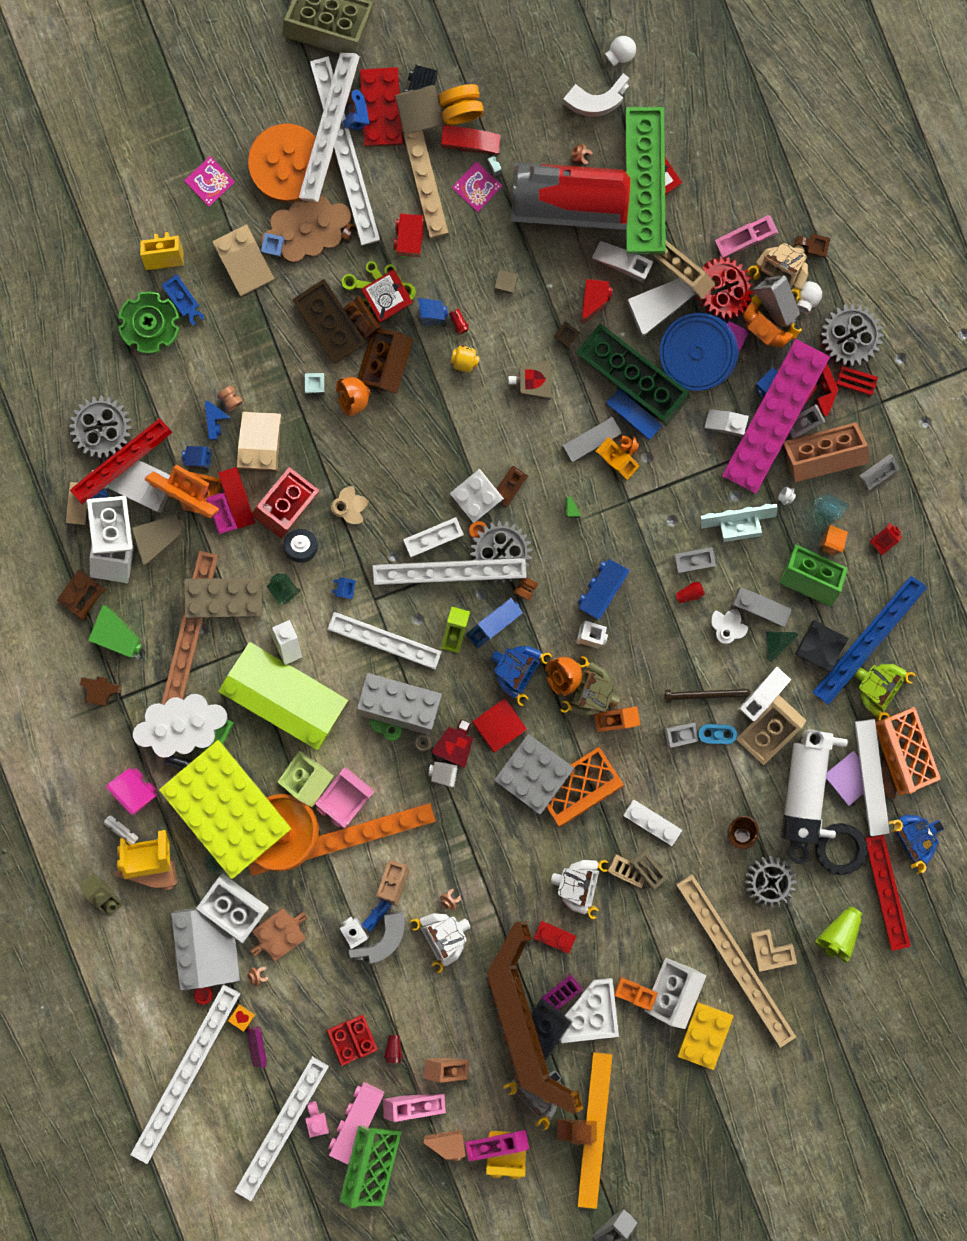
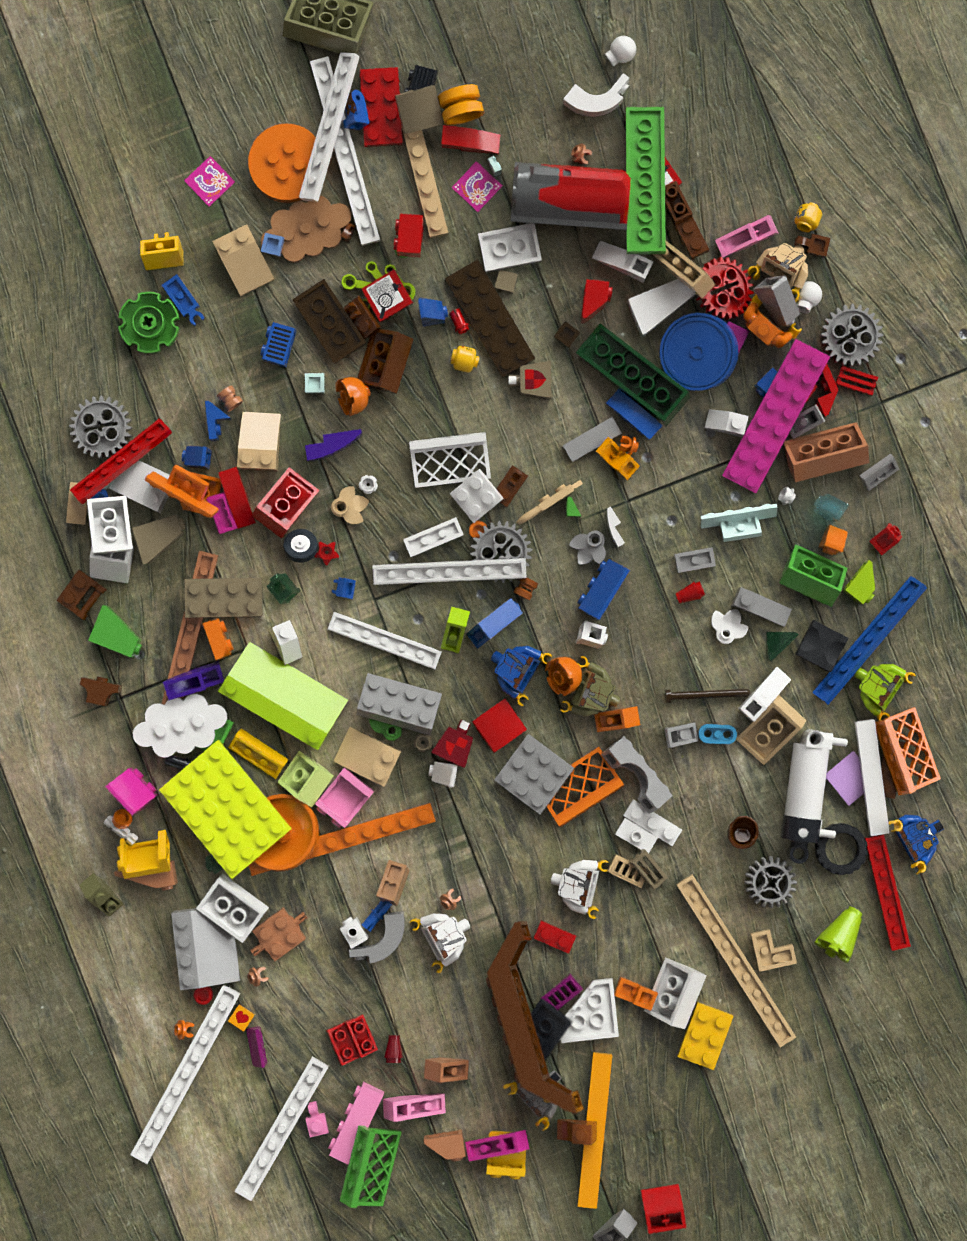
(122, 819): none -> orange tile
(181, 1029): none -> orange plate
(194, 680): none -> dark purple slope
(216, 635): none -> orange slope
(258, 753): none -> yellow slope
(278, 344): none -> blue brick
(326, 557): none -> red plate
(332, 444): none -> dark purple slope
(367, 756): none -> tan slope
(368, 479): none -> white plate
(448, 443): none -> white fence
(490, 318): none -> dark brown plate
(510, 247): none -> white plate
(547, 501): none -> tan plate
(587, 549): none -> light grey plate
(612, 522): none -> white slope
(636, 835): none -> white plate
(652, 790): none -> light grey arch
(663, 1208): none -> red slope
(683, 221): none -> reddish brown slope
(808, 217): none -> yellow head
(862, 584): none -> lime slope

